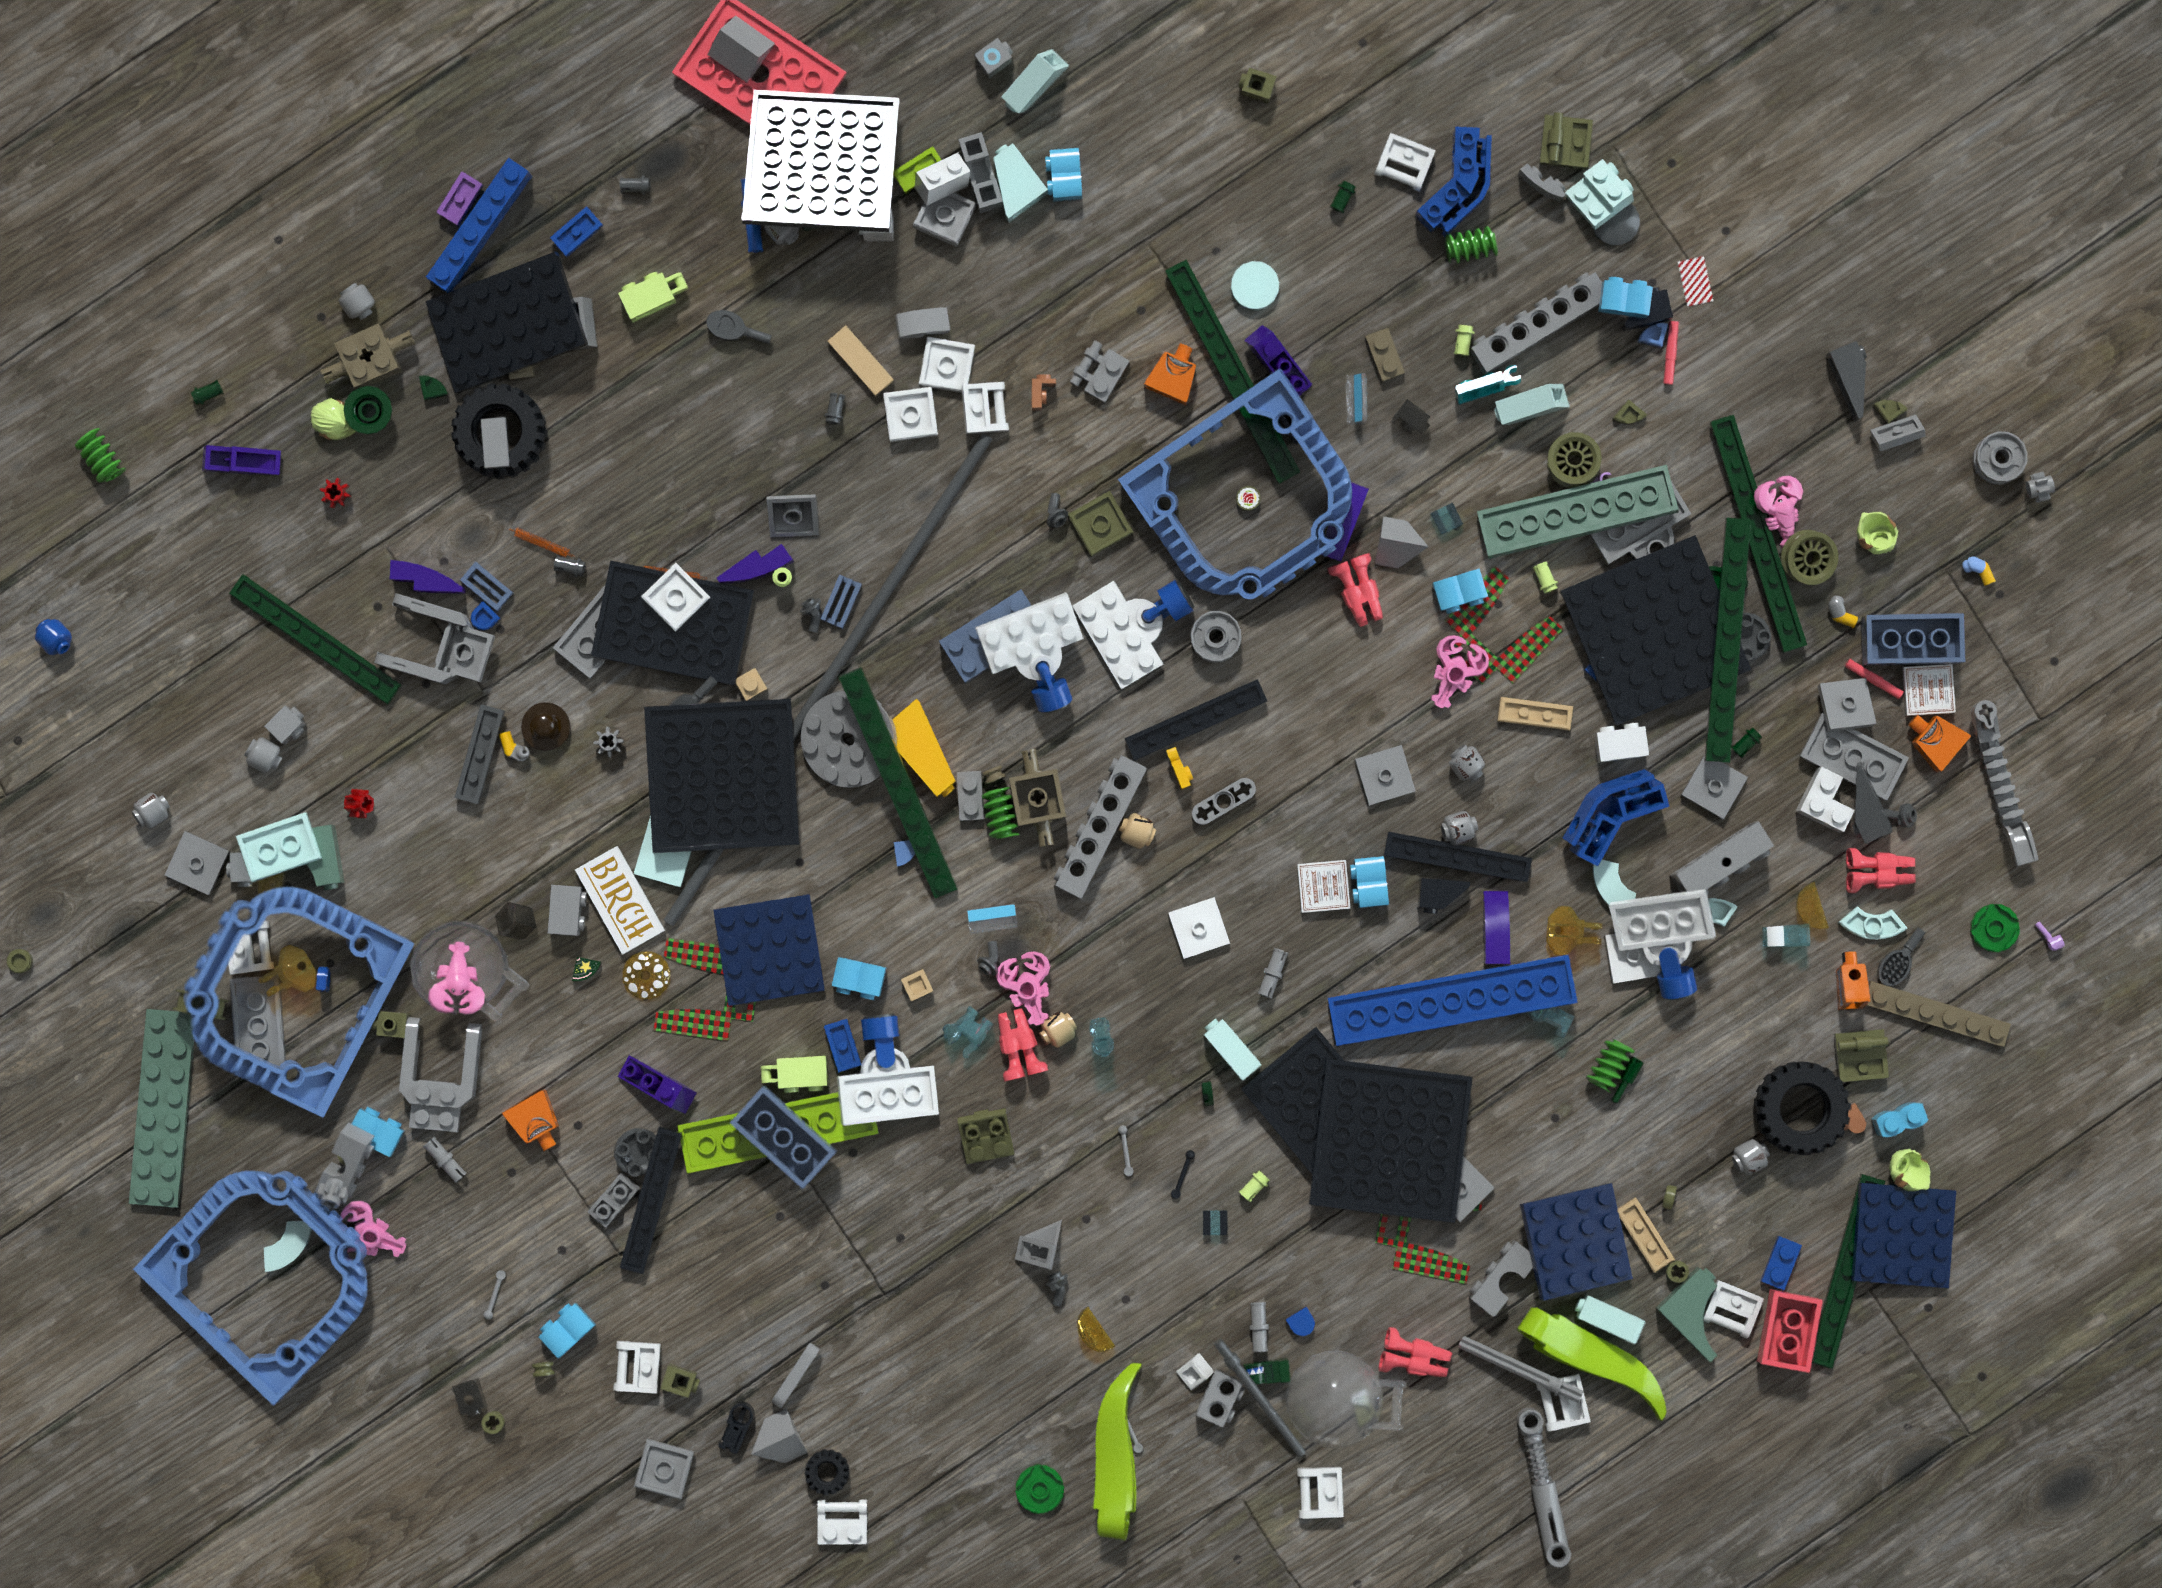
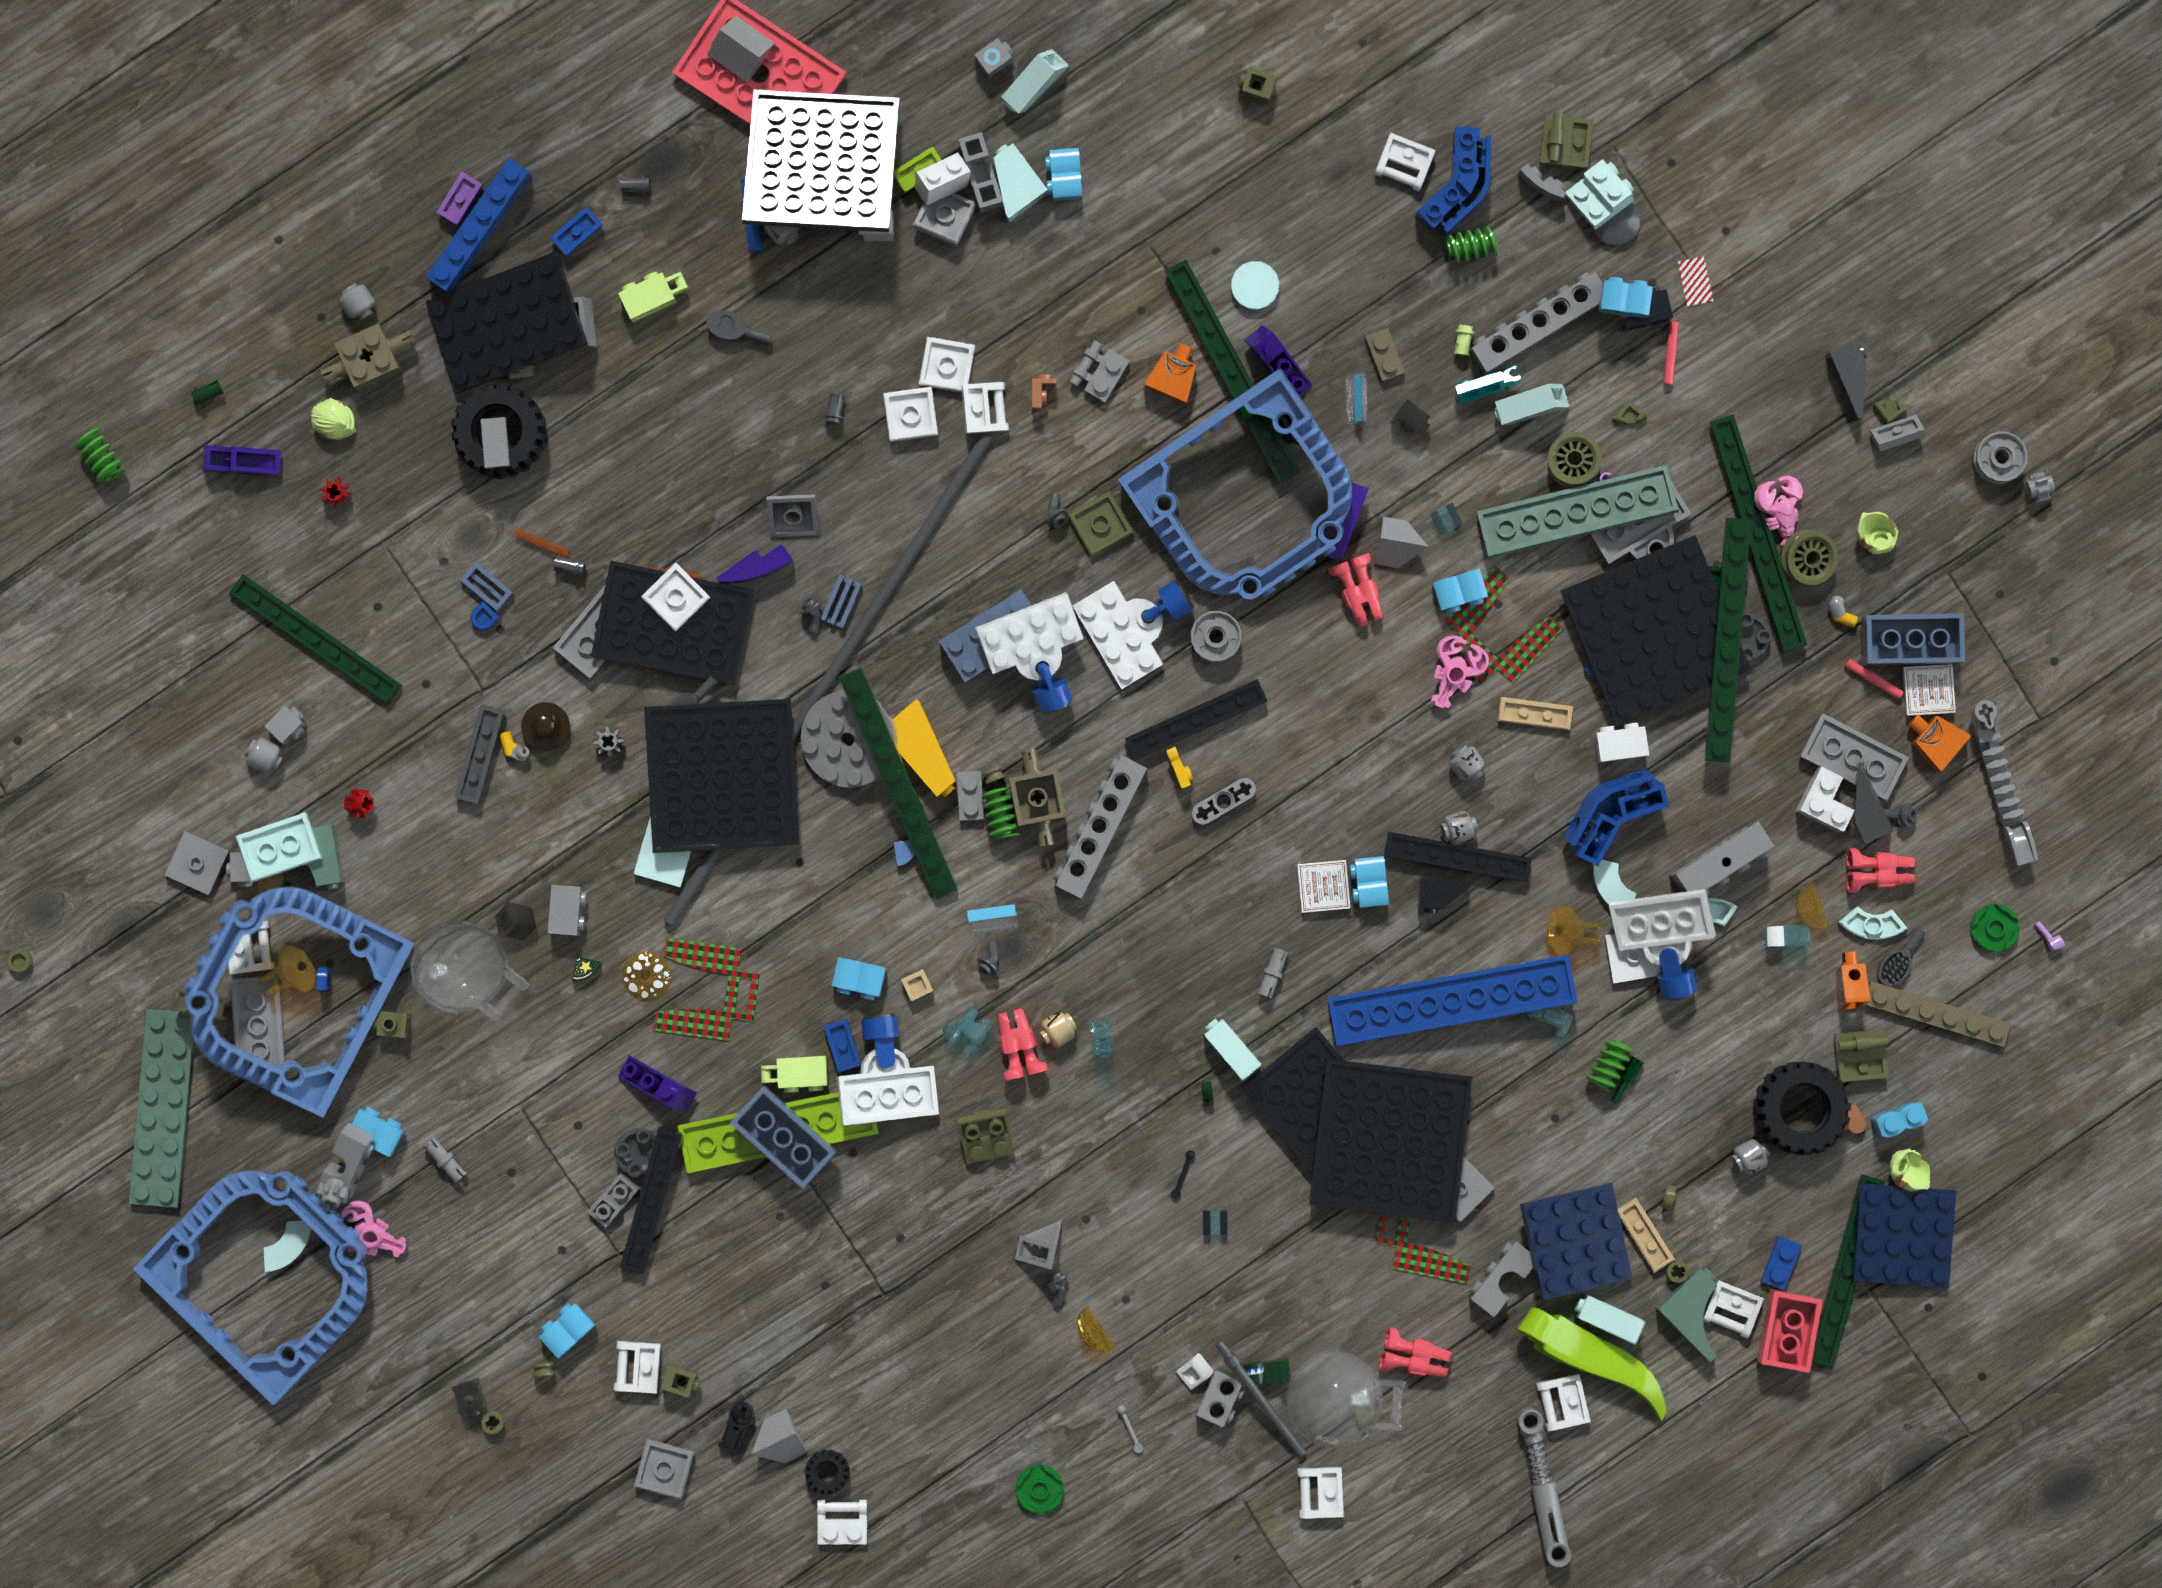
(53, 637): blue head -> none
(150, 810): light grey head -> none
(367, 410): dark green piece -> none
(424, 578): dark purple slope -> none
(432, 388): dark green tile -> none
(438, 1103): light grey plate -> none
(457, 981): bright pink animal -> none
(461, 651): light grey plate -> none
(500, 1275): light grey hinge -> none
(534, 1119): orange torso -> none
(620, 900): white tile -> none
(751, 684): tan plate -> none
(769, 950): dark blue plate -> none
(776, 574): yellowish green pin -> none
(795, 1375): light grey beam -> none
(860, 360): tan tile -> none
(921, 322): light grey slope -> none
(1027, 985): bright pink animal -> none
(1115, 1461): lime animal -> none
(1128, 1171): light grey hinge -> none
(1136, 830): tan head -> none
(1199, 928): white plate -> none
(1248, 498): tile -> none
(1254, 1186): yellowish green pin -> none
(1259, 1327): light grey pin -> none
(1301, 1322): blue tile -> none
(1343, 196): dark green pin -> none
(1385, 775): light grey plate -> none
(1496, 927): dark purple slope -> none
(1536, 1376): light grey axle -> none
(1545, 578): yellowish green pin -> none
(1654, 335): medium blue tile -> none
(1714, 787): light grey plate -> none
(1747, 742): dark green pin -> none
(1846, 704): light grey plate -> none
(1981, 567): arm -> none

